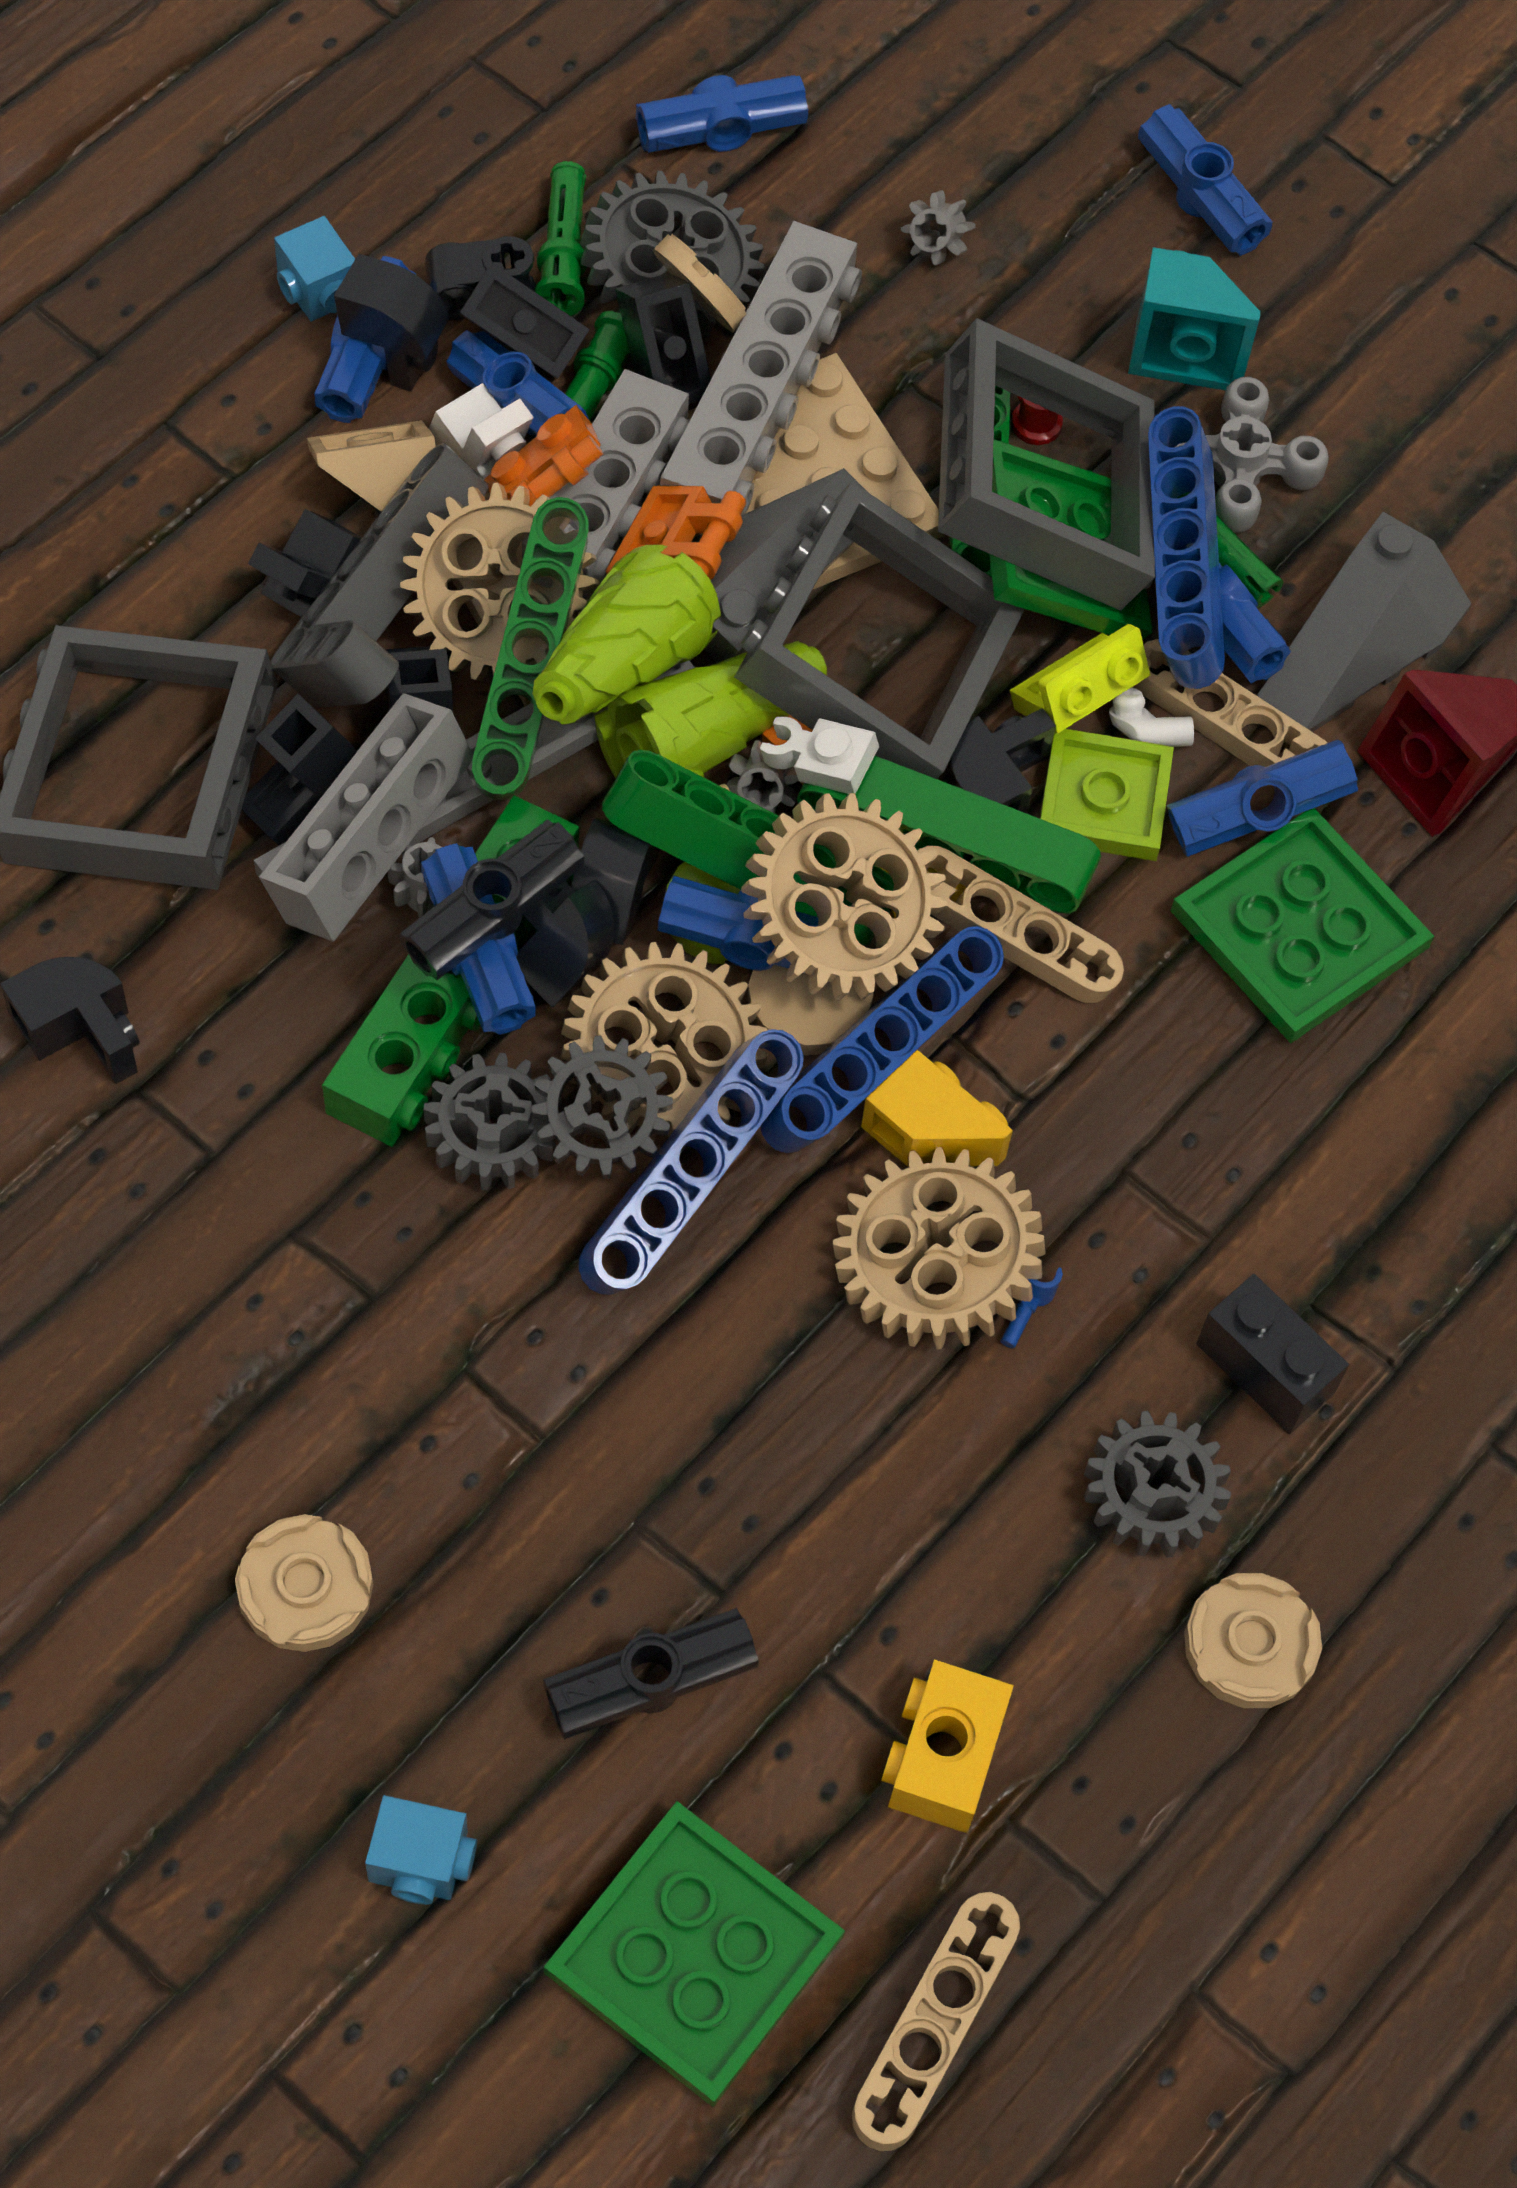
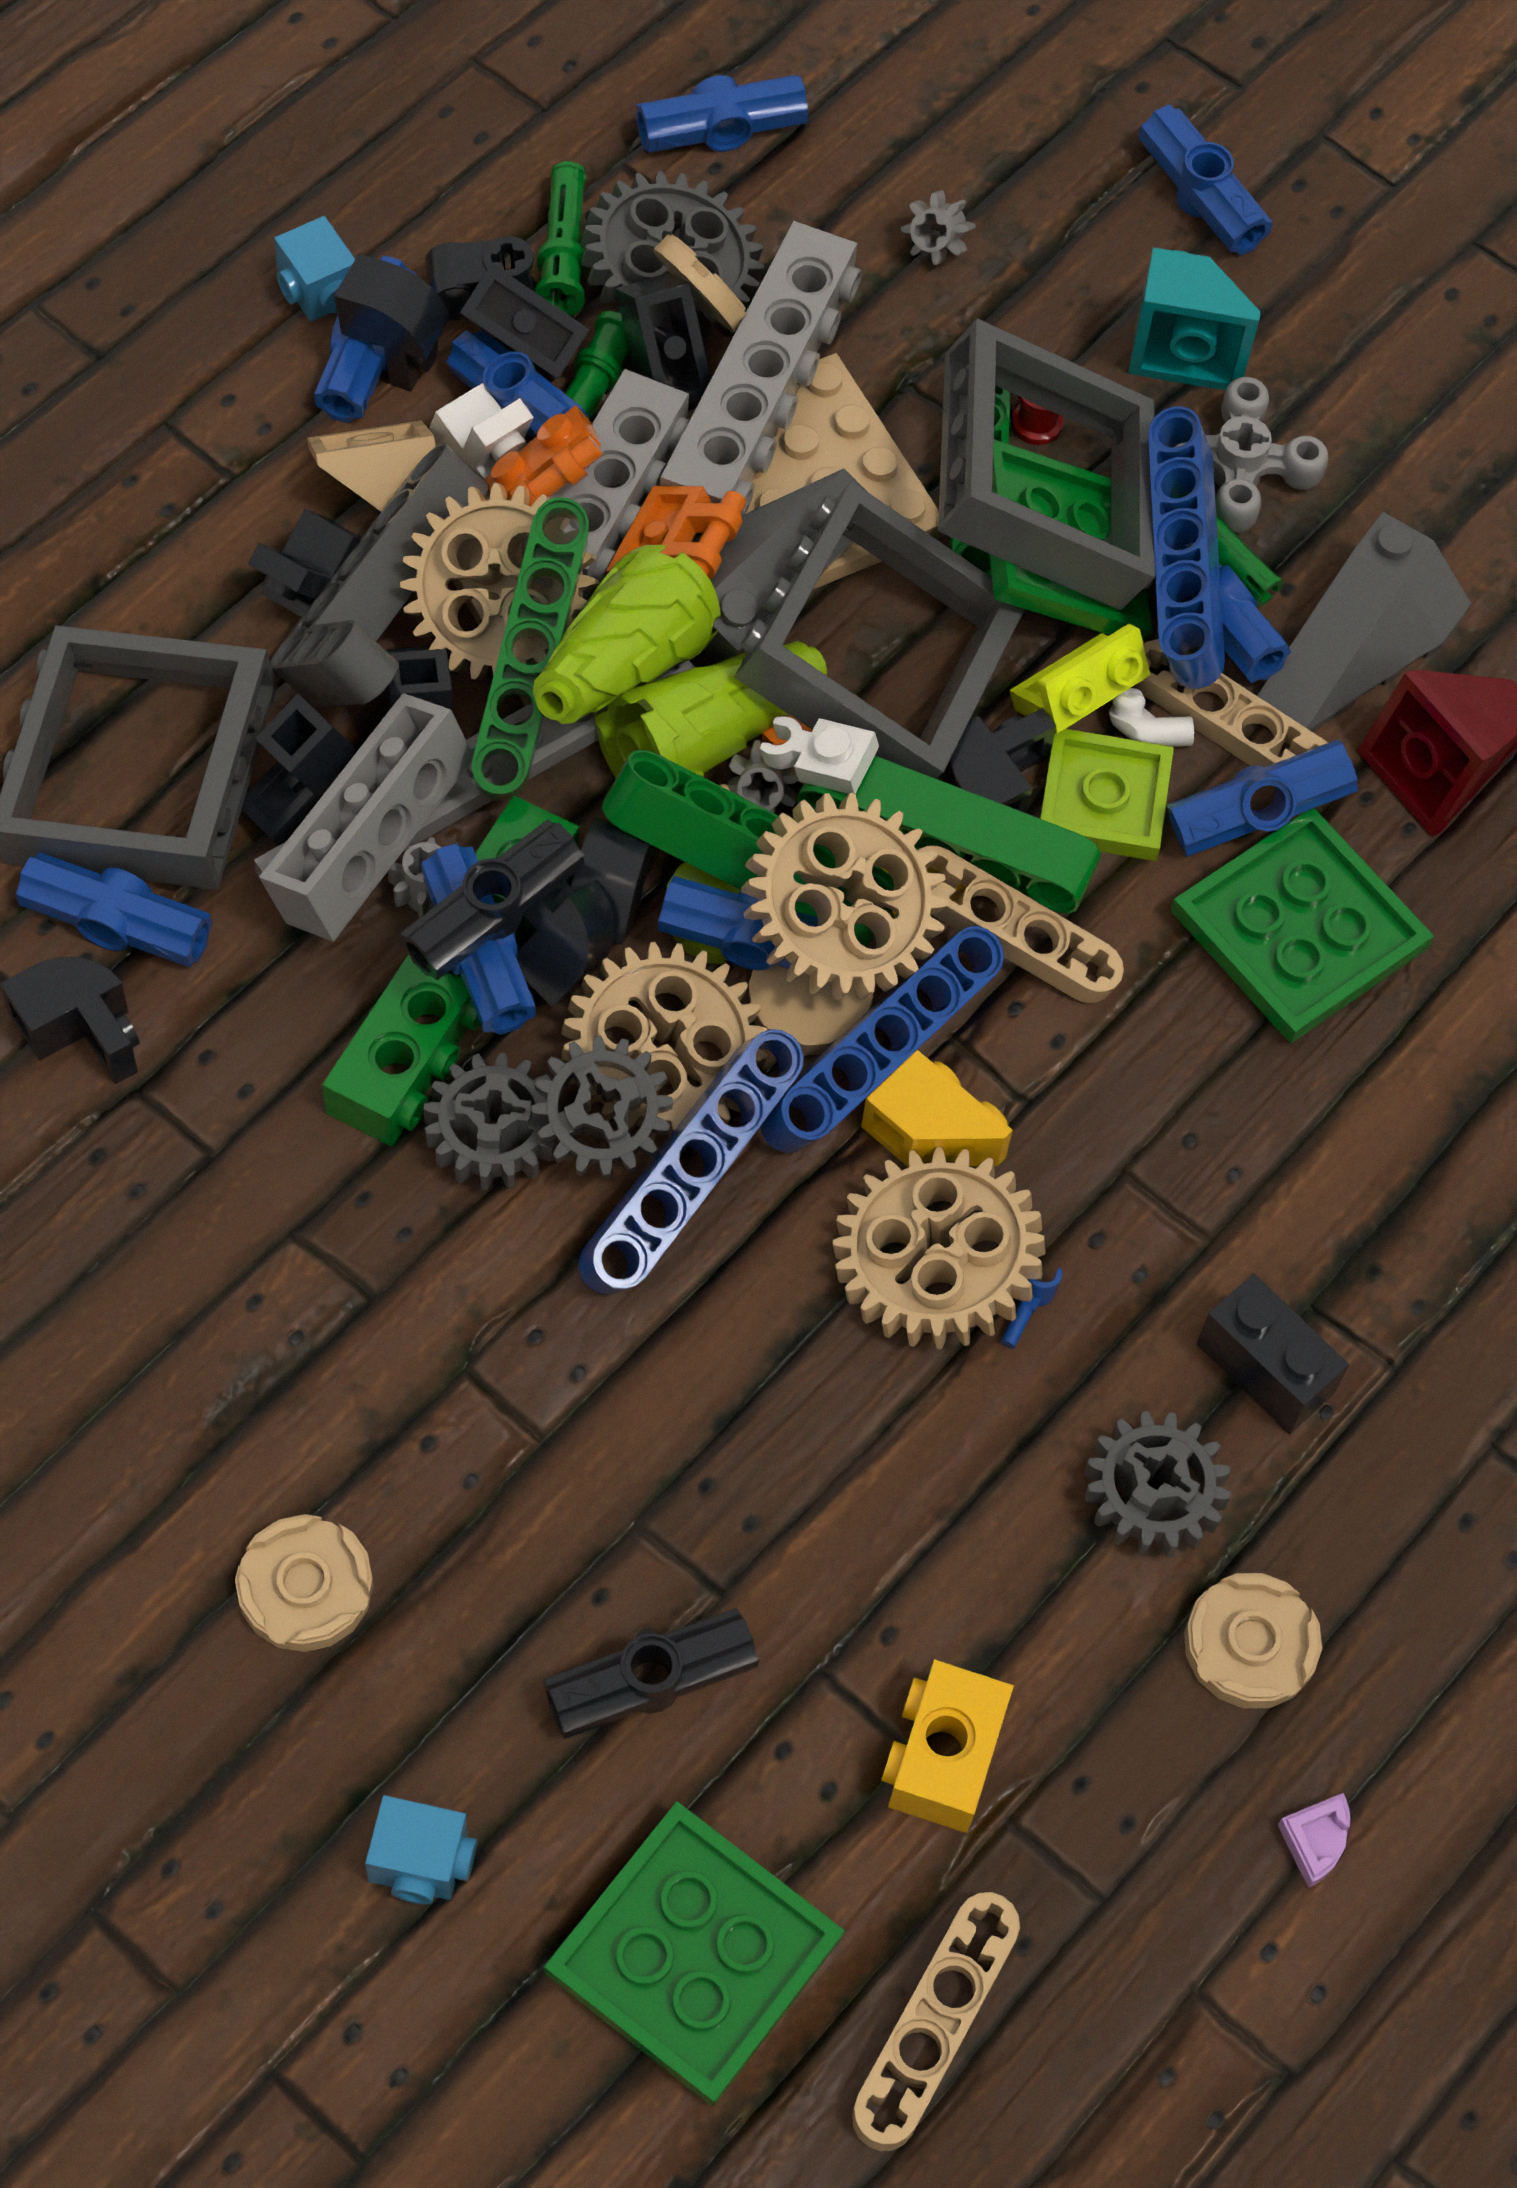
(114, 909): none -> blue piece
(1317, 1837): none -> lavender tile

